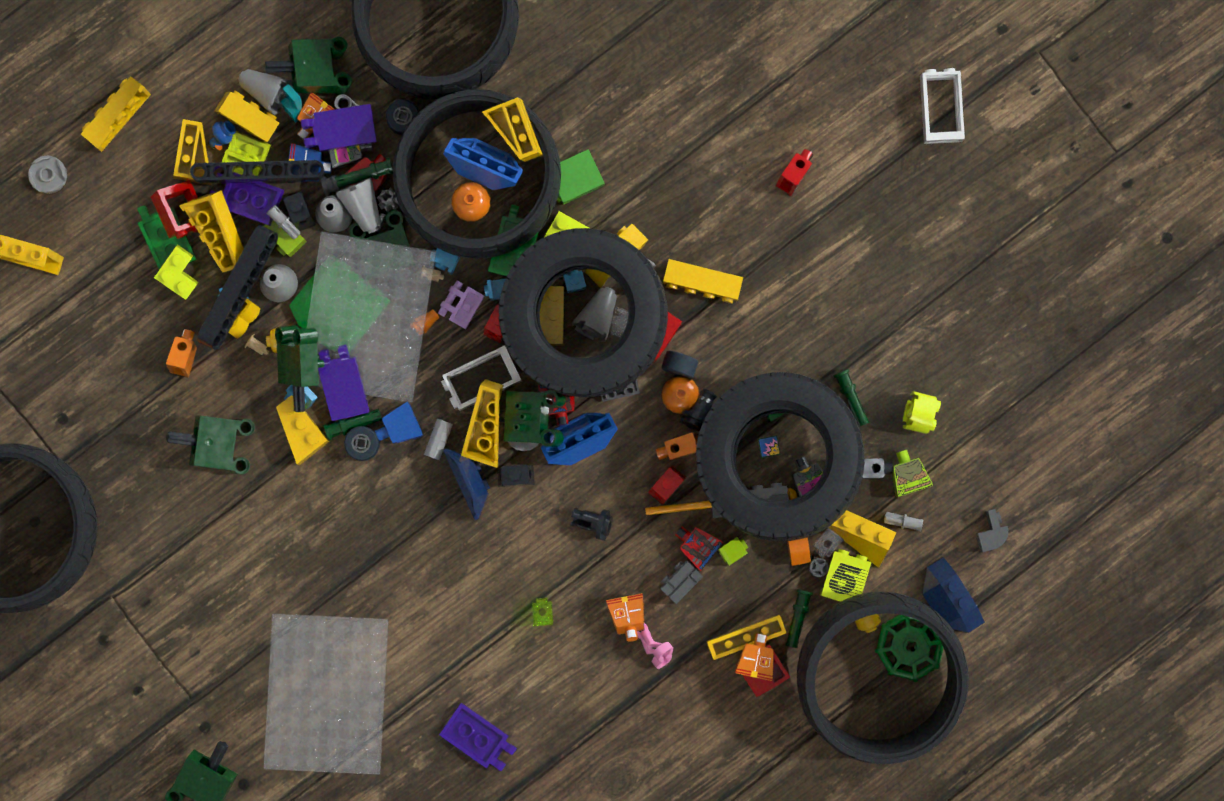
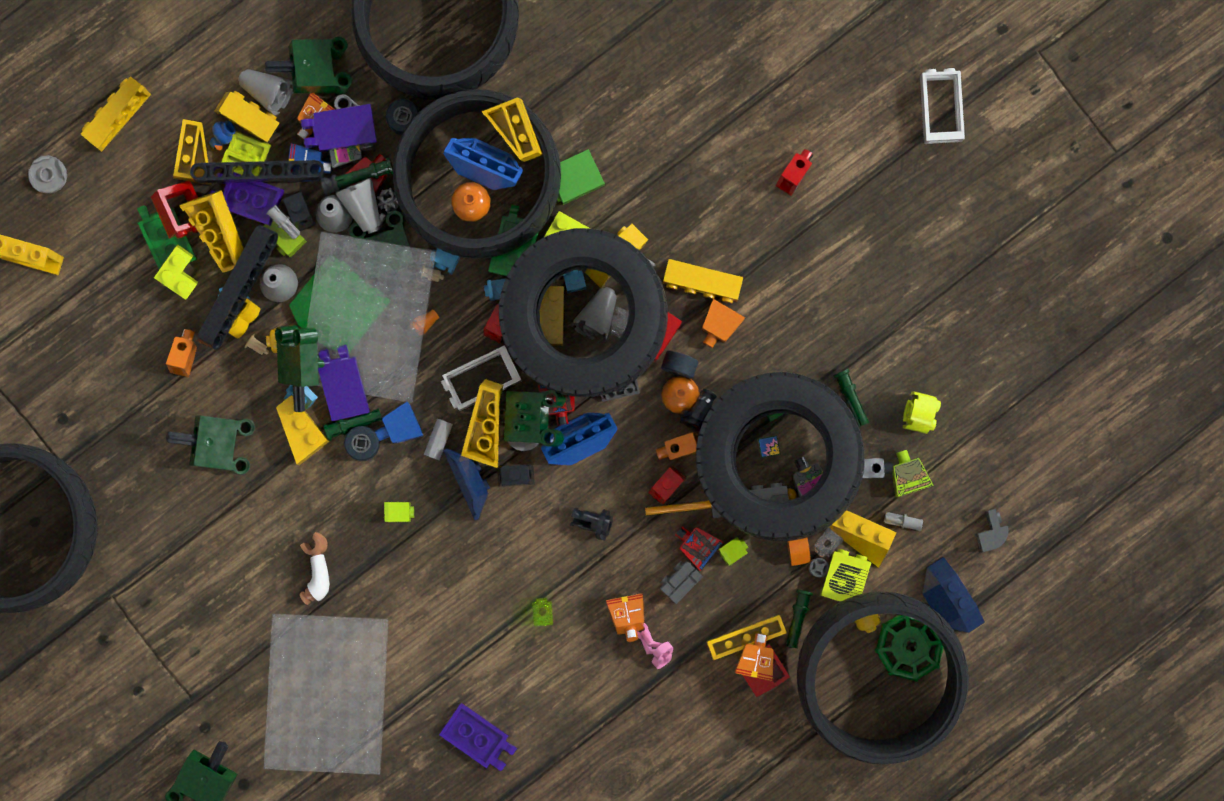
(292, 103): teal slope -> none
(320, 582): none -> piece
(398, 512): none -> lime slope
(466, 307): lavender plate -> none
(720, 323): none -> orange torso

